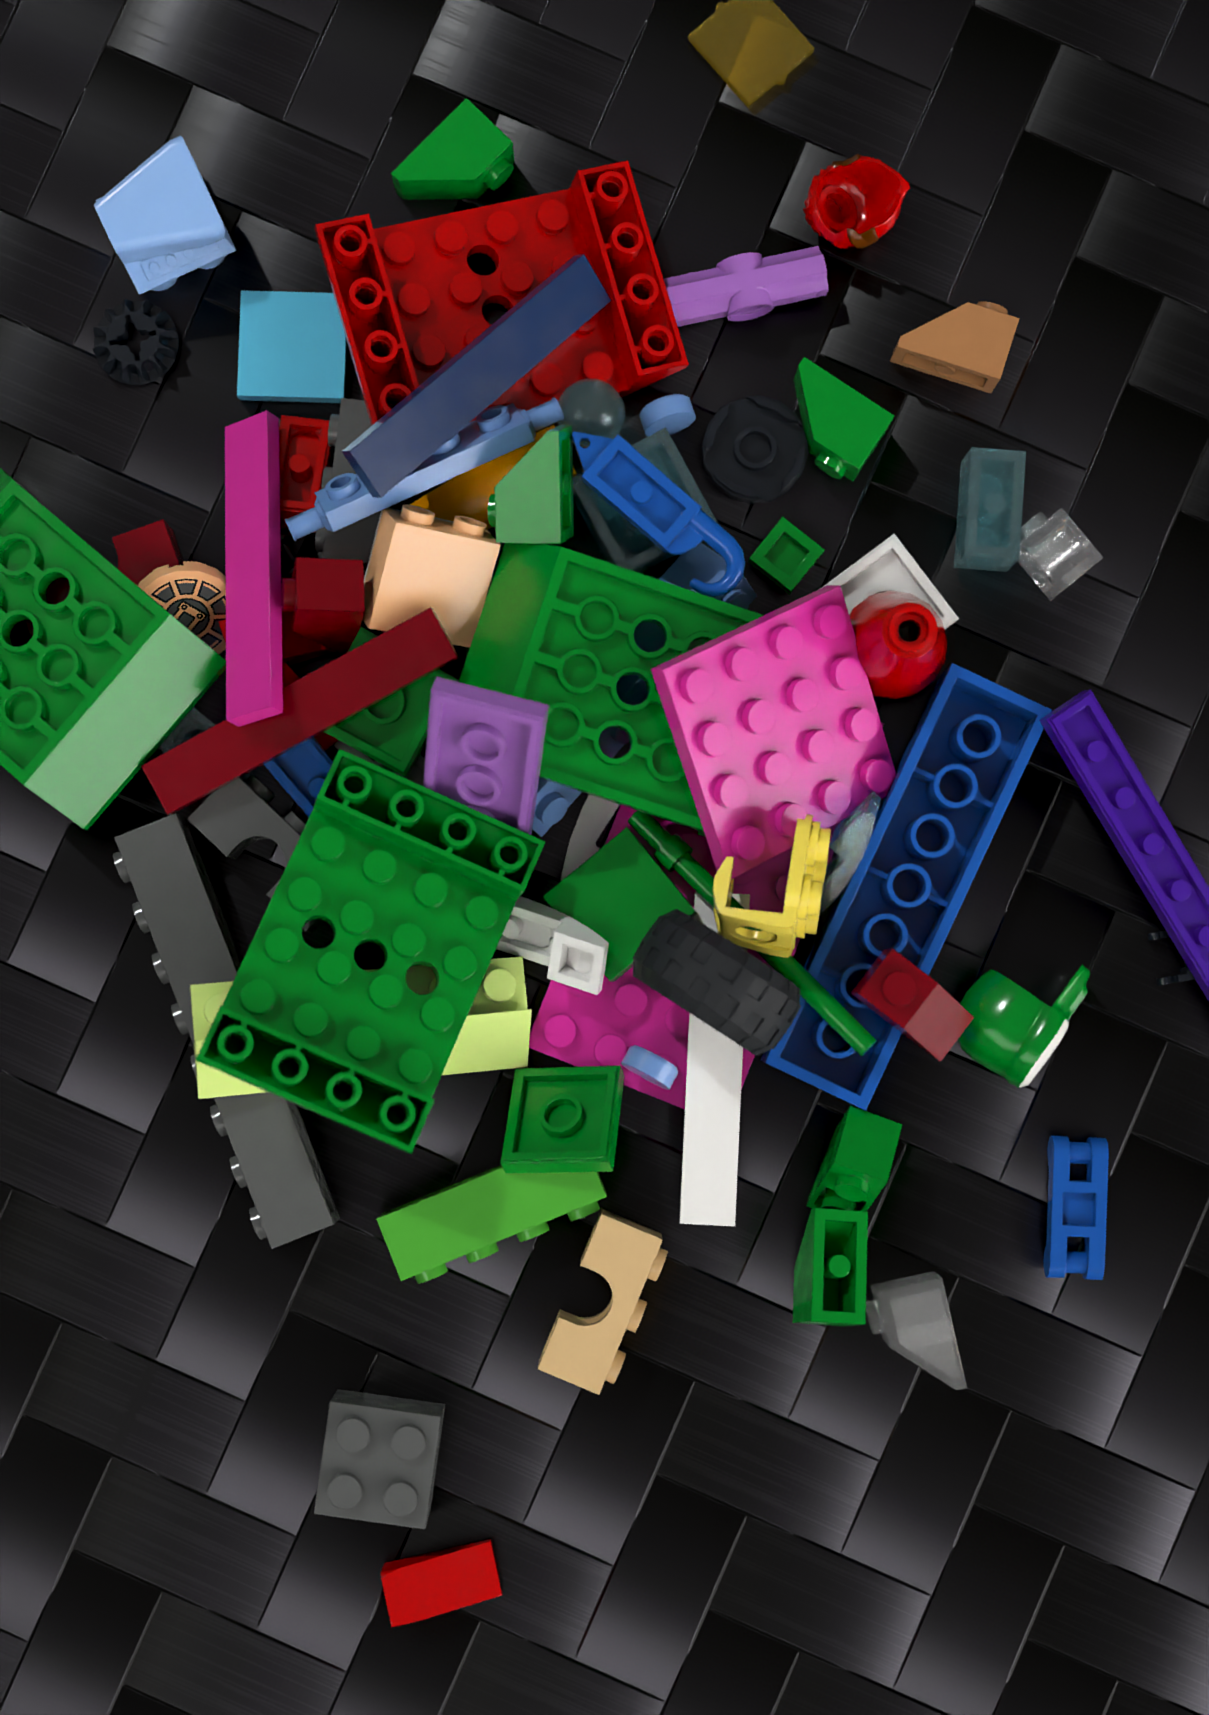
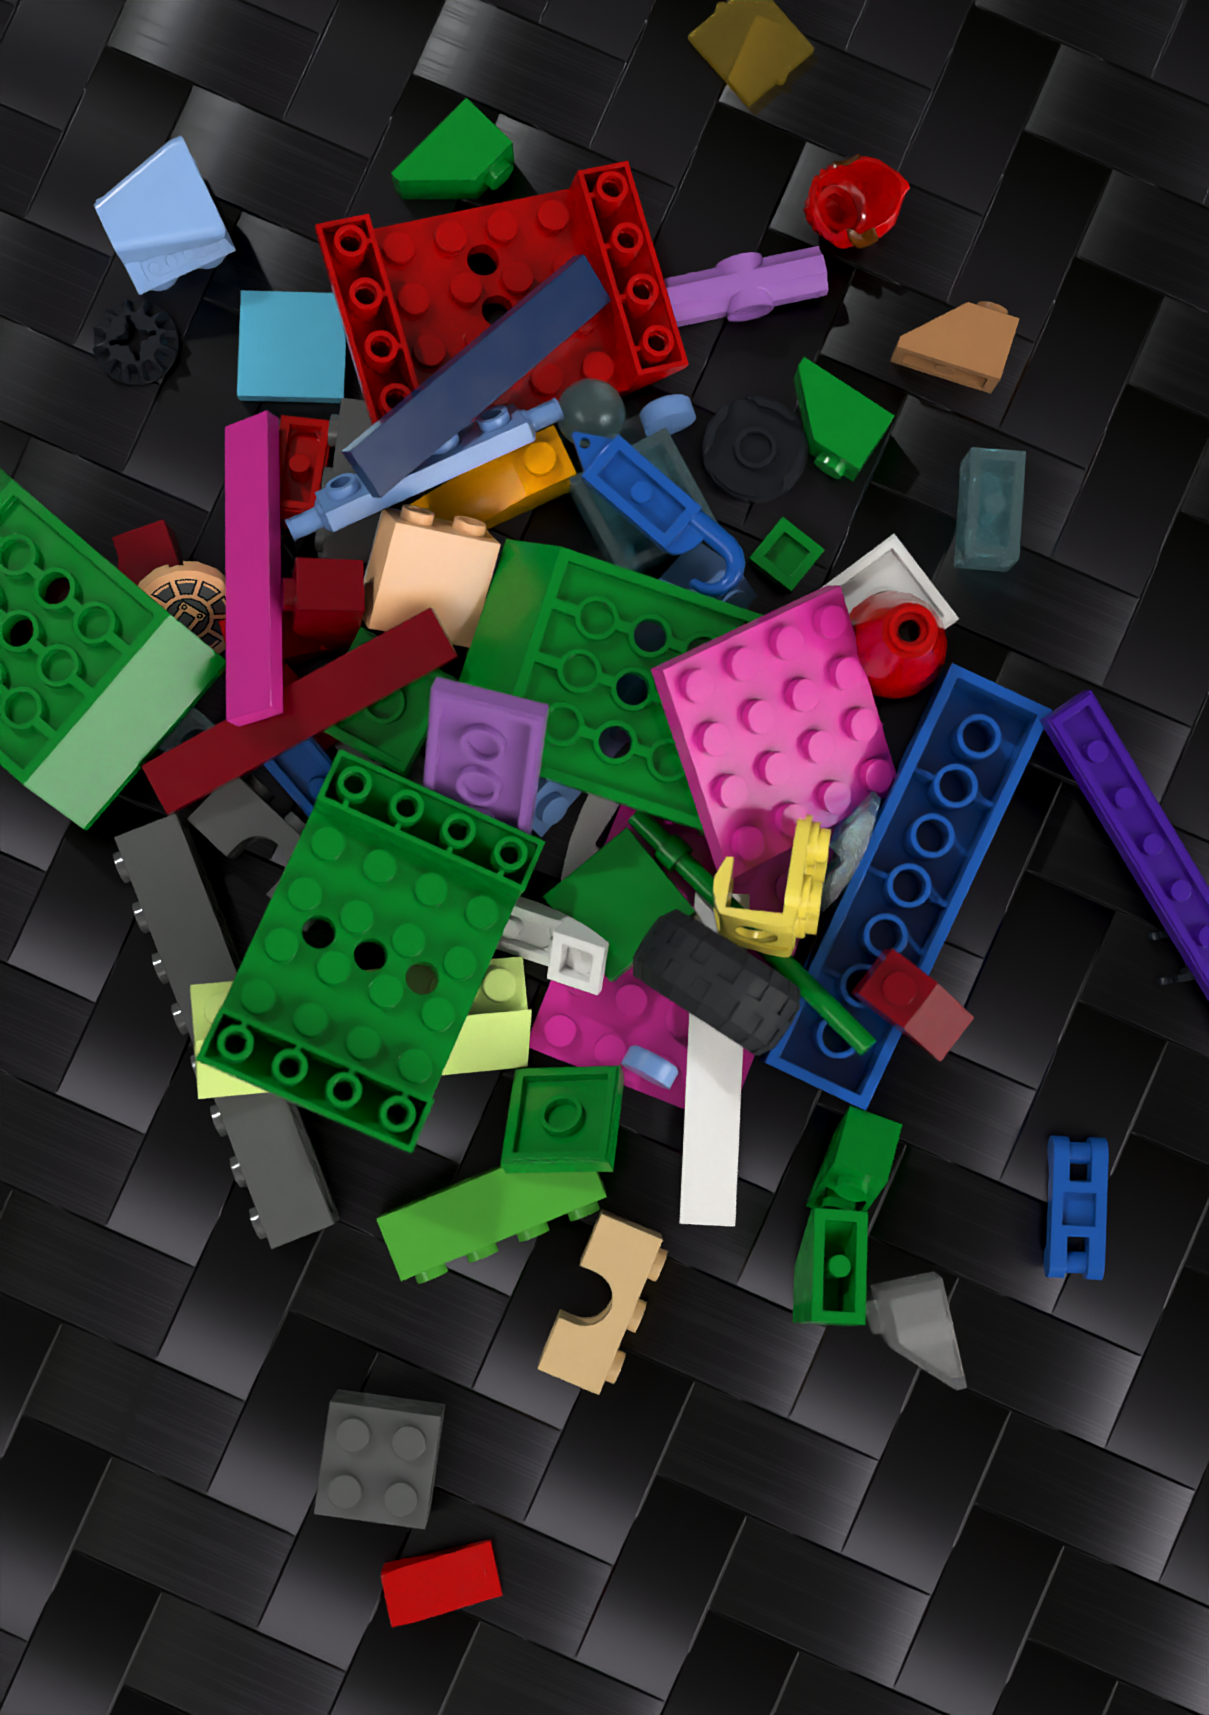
(537, 494): green slope -> none
(1013, 1028): green piece -> none
(1055, 552): clear brick -> none

